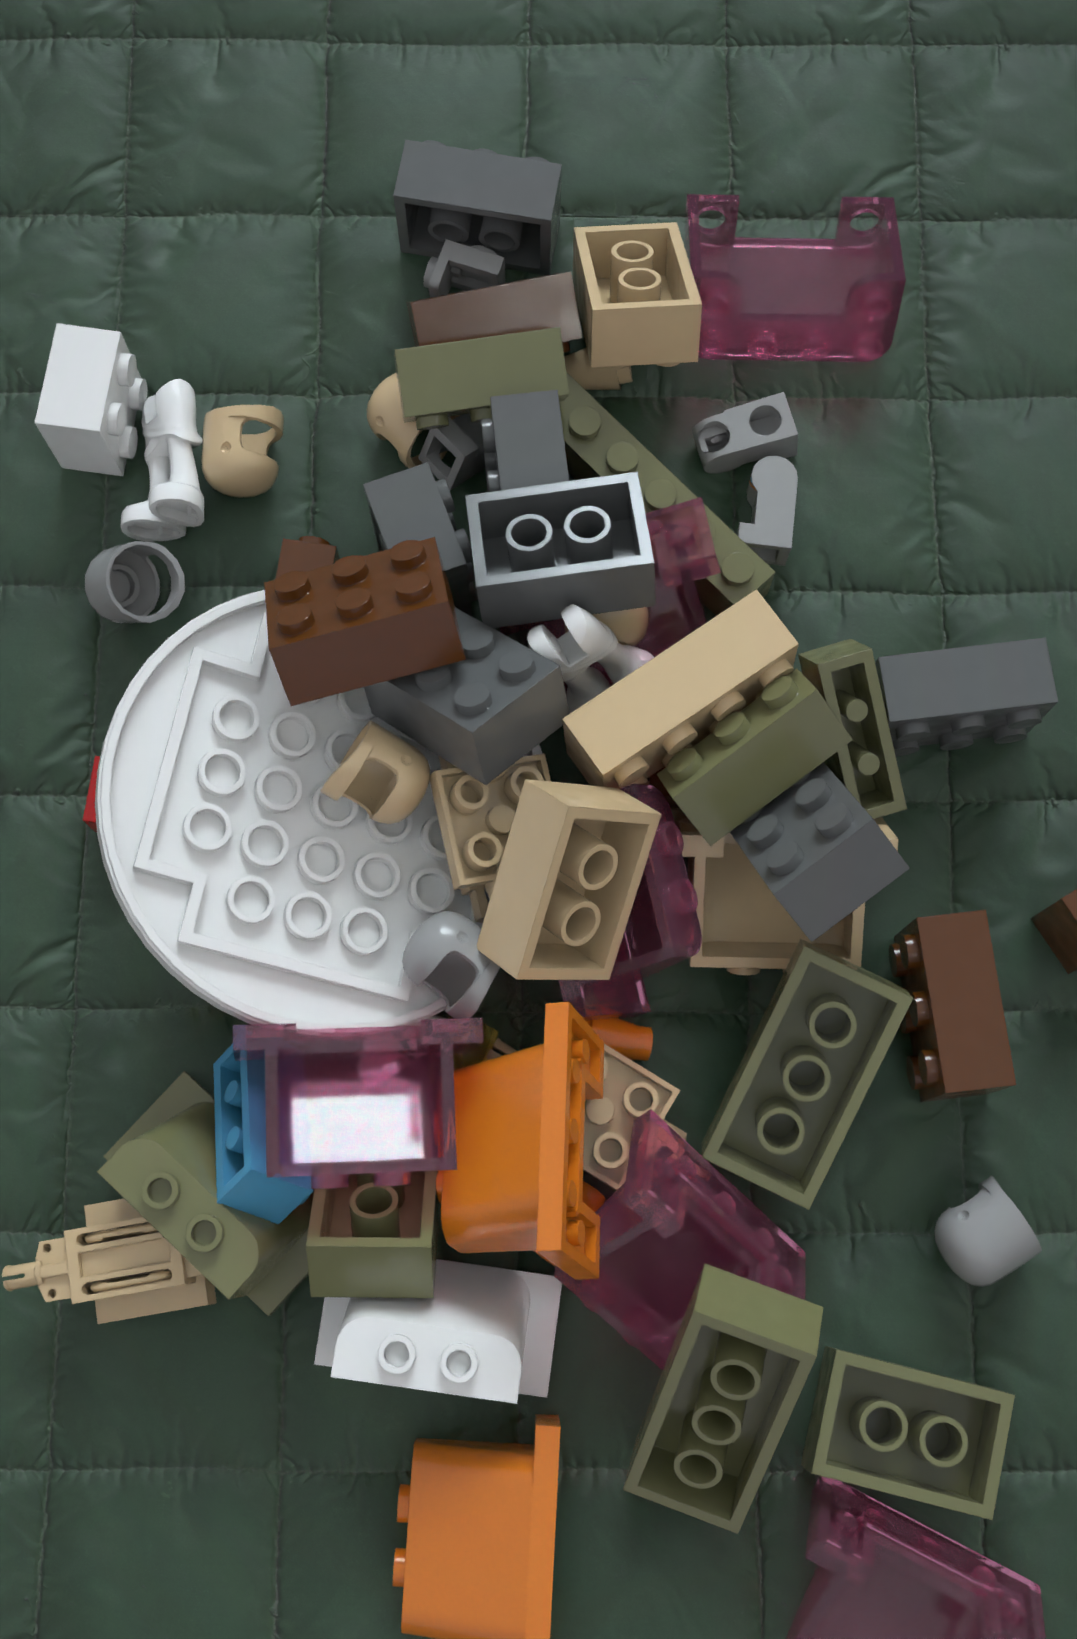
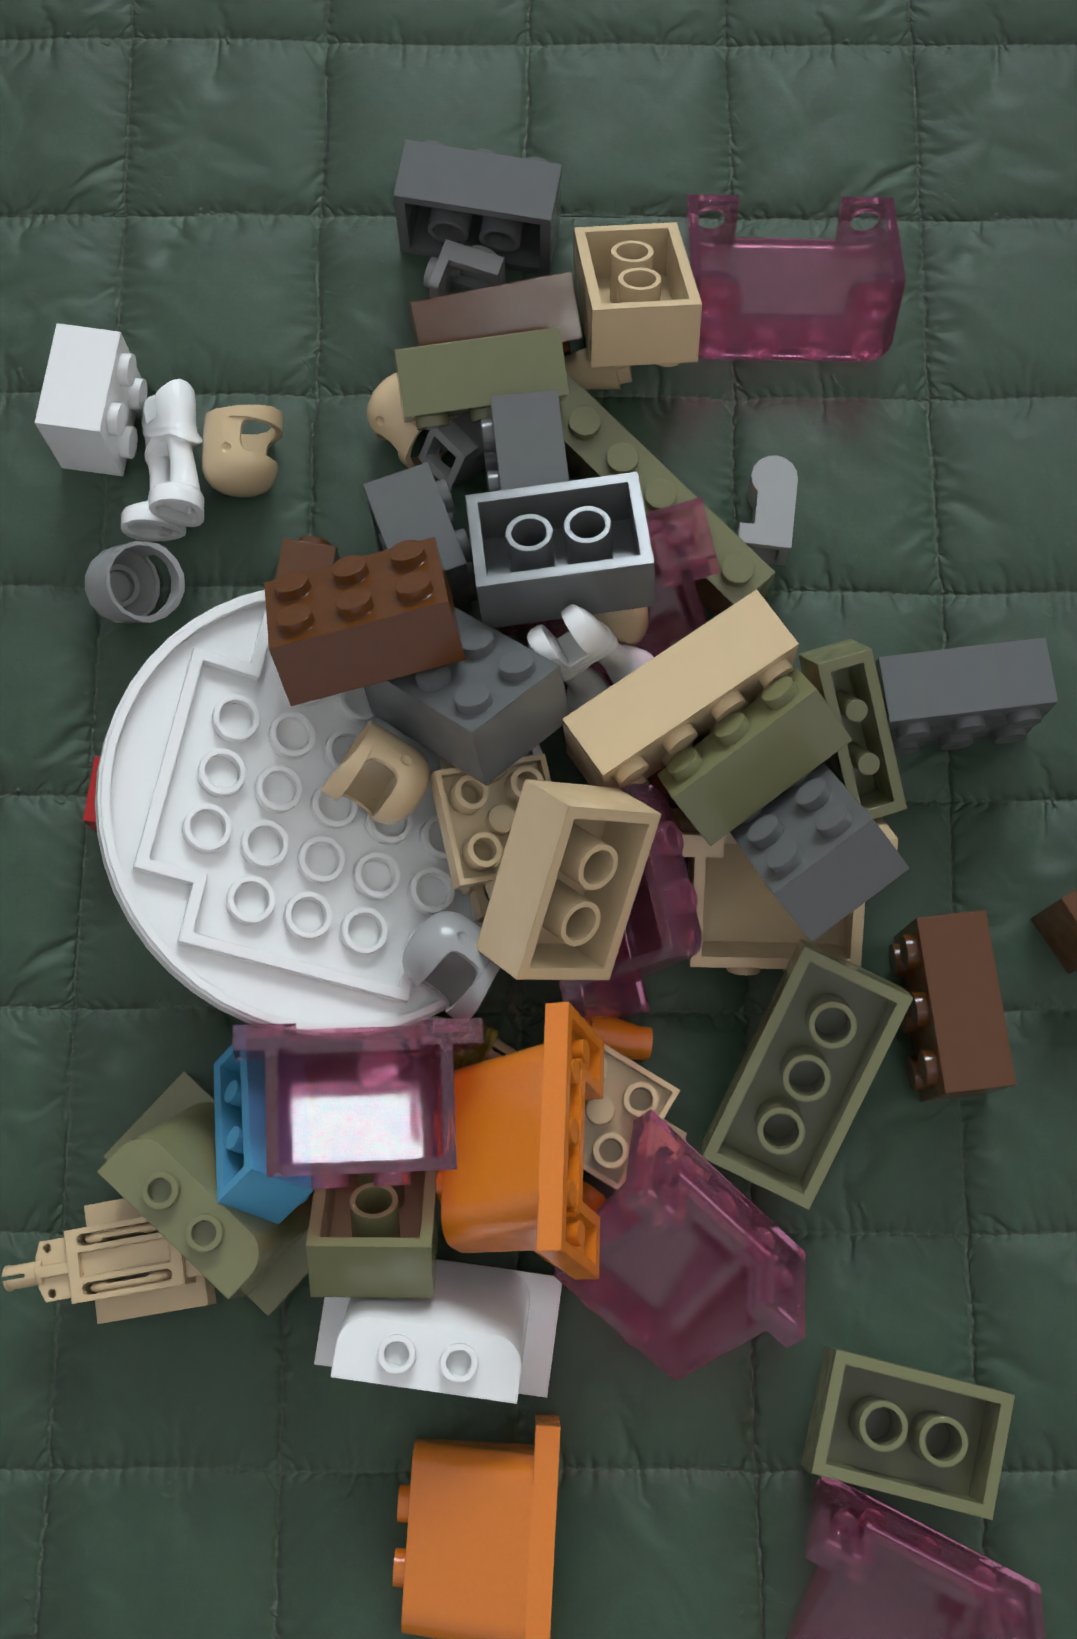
(724, 1398): olive brick -> none
(746, 434): light grey leg -> none
(985, 1236): light grey helmet -> none

